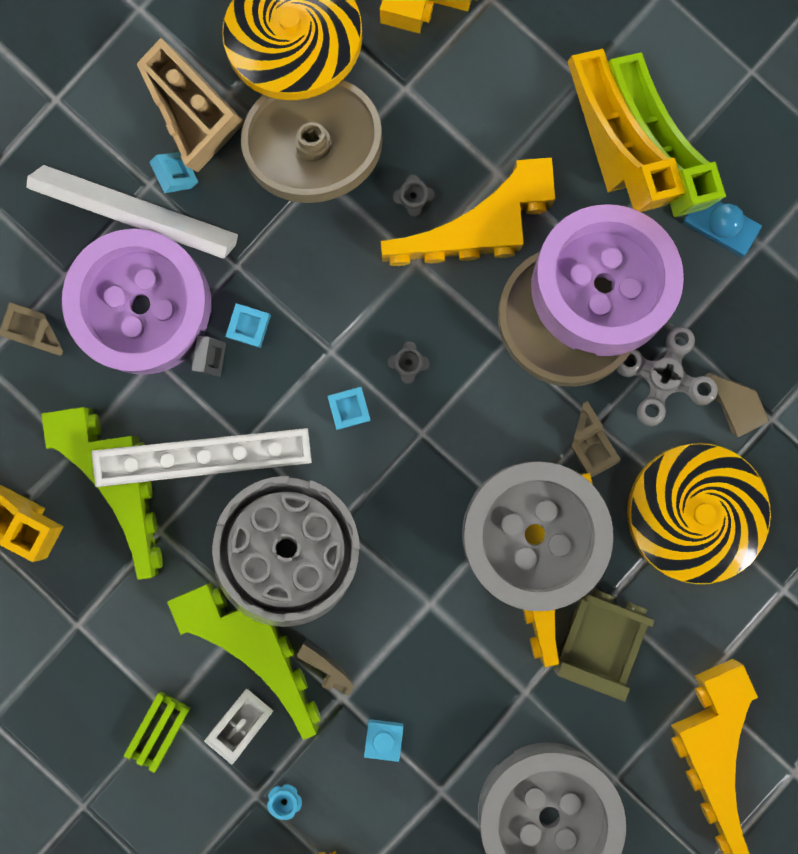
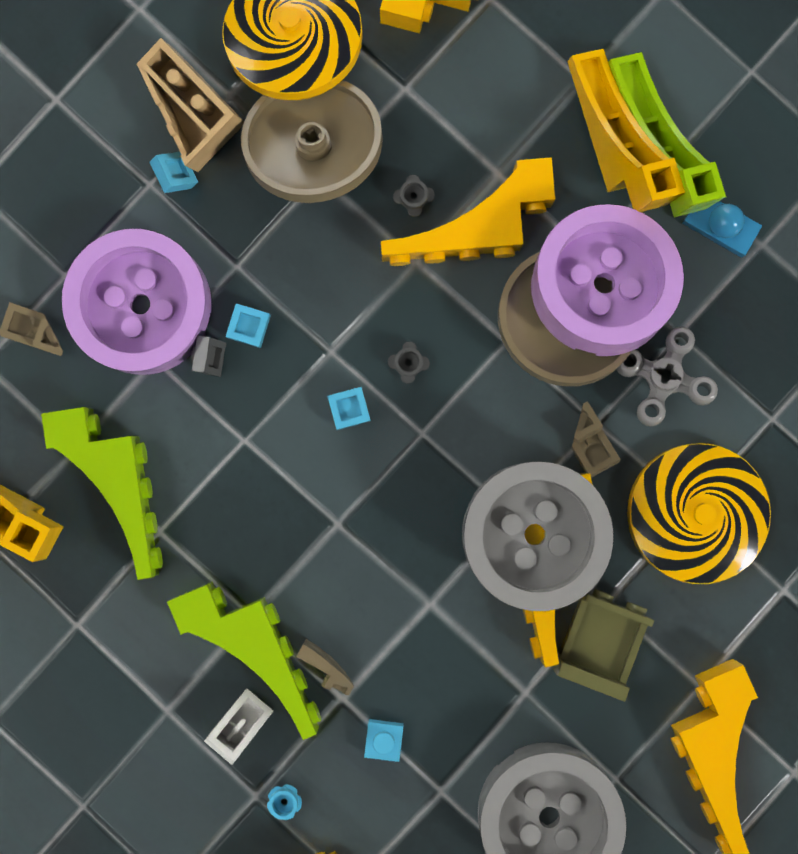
(132, 211): white tile -> none
(142, 757): lime tile -> none
(200, 457): white tile -> none
(280, 588): light grey brick -> none
(740, 405): dark tan slope -> none

